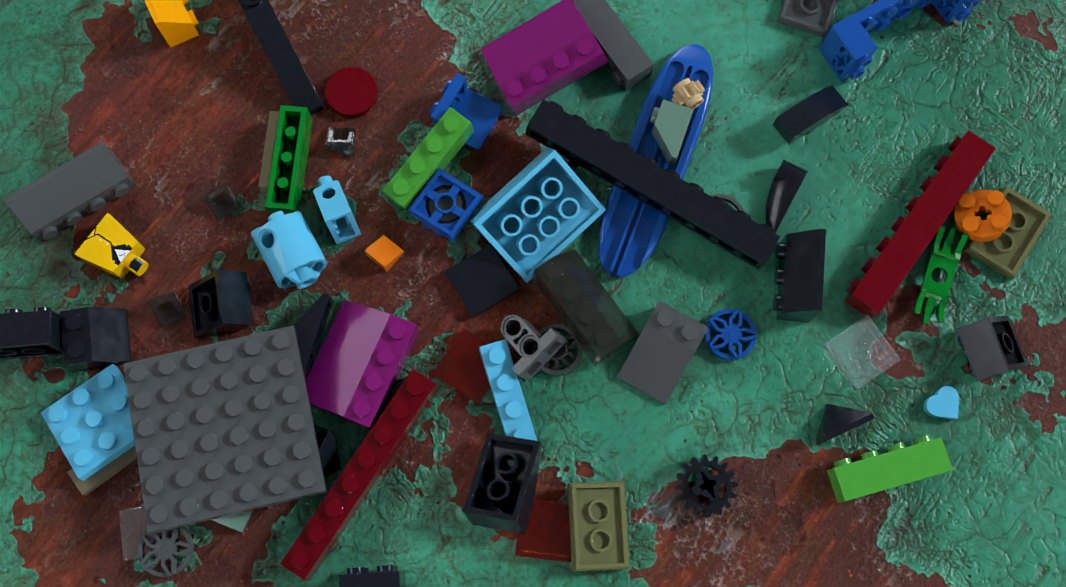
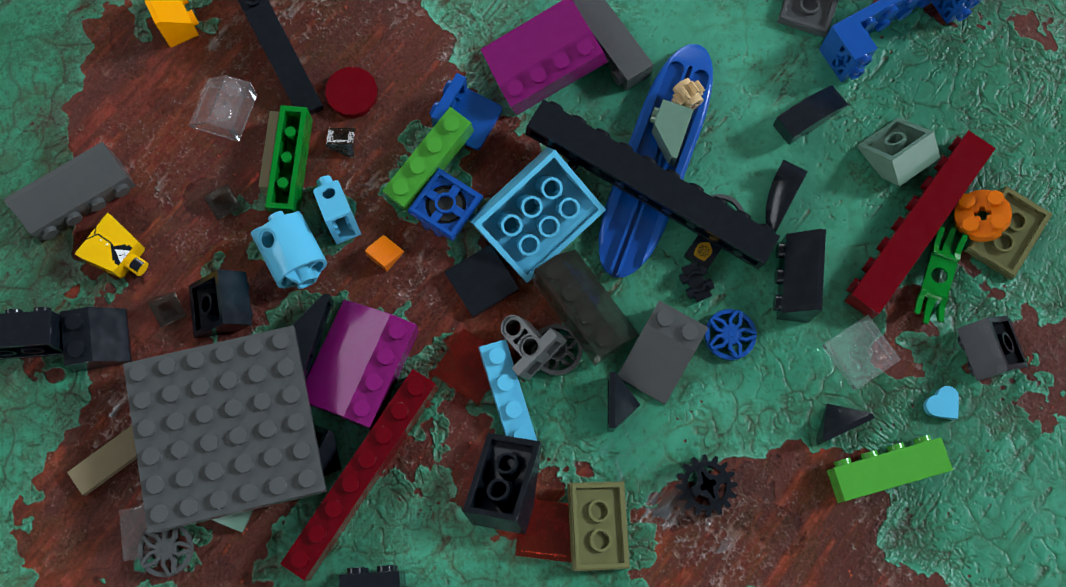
(93, 422): medium azure plate -> none
(224, 107): none -> clear slope
(620, 402): none -> black slope
(697, 285): none -> black piece
(702, 252): none -> black tile
(900, 150): none -> sand green slope

